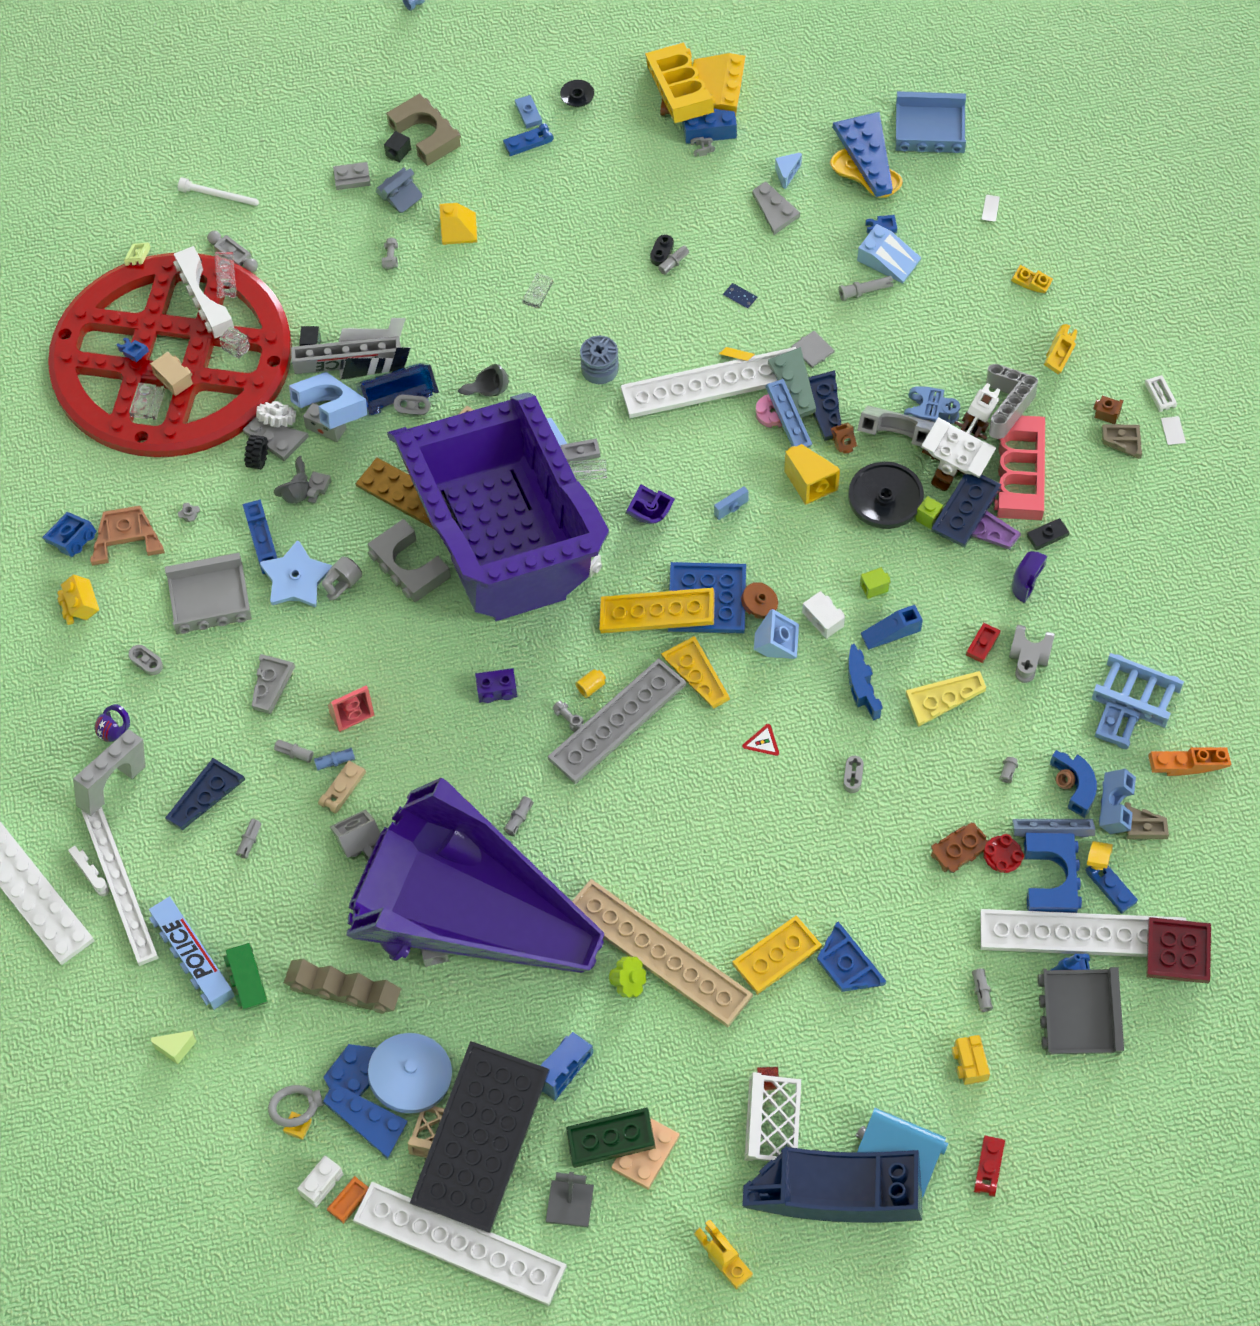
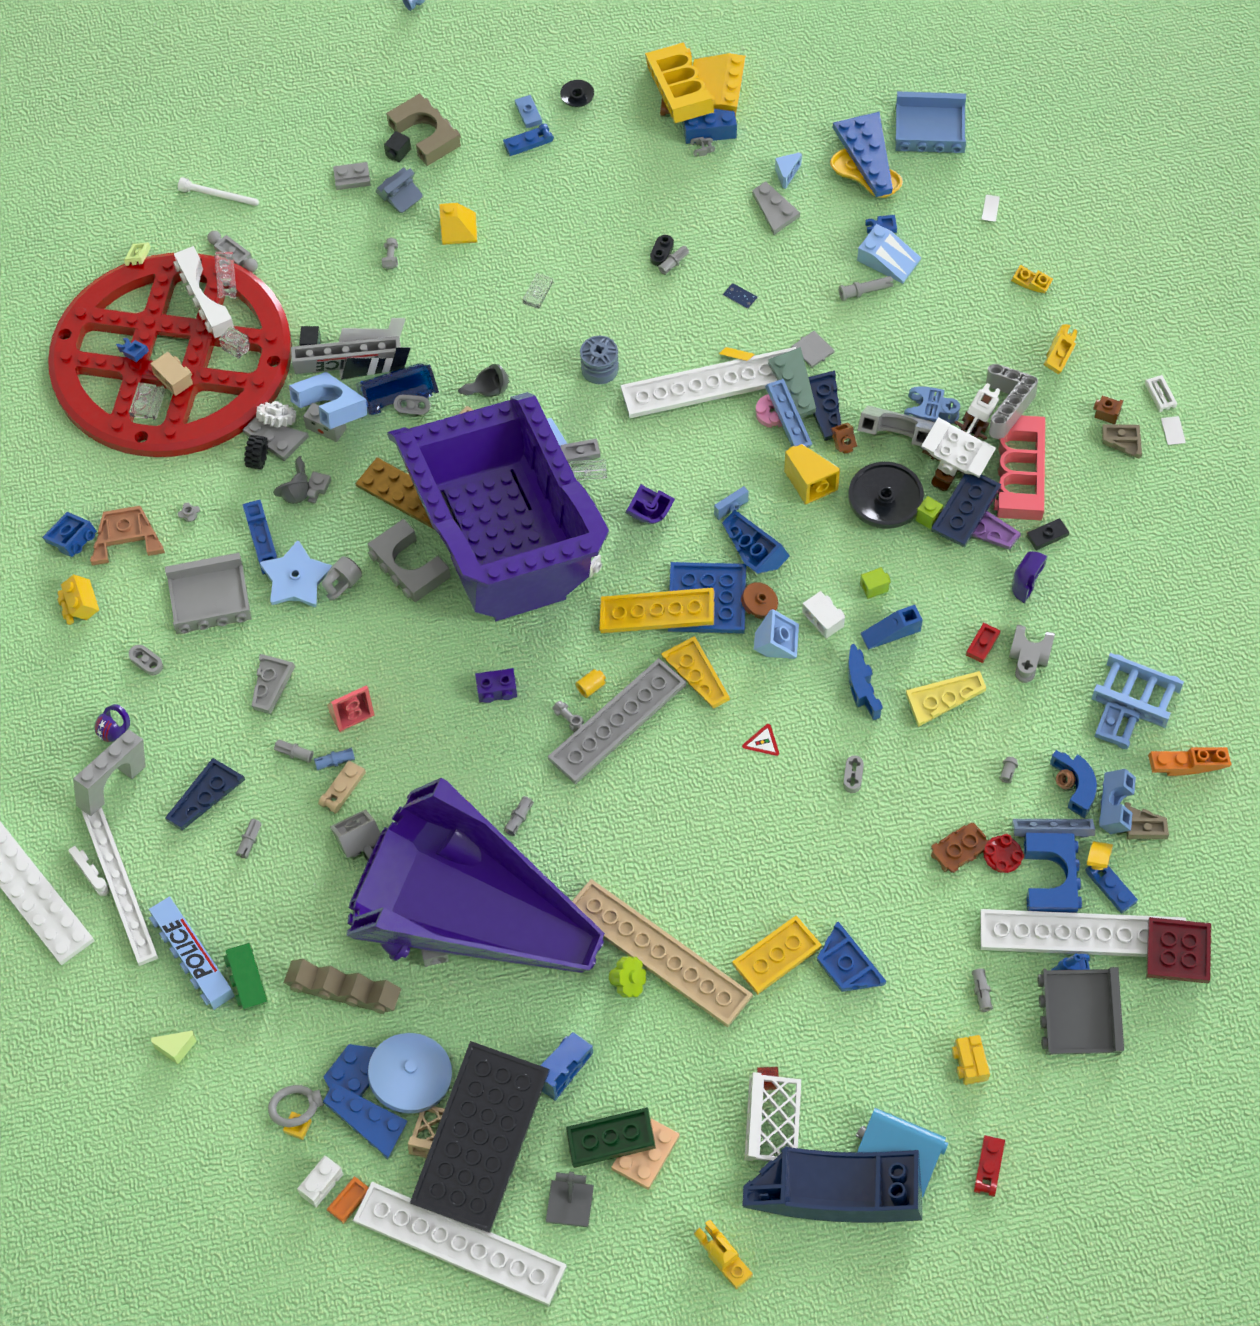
(754, 545): none -> blue wedge

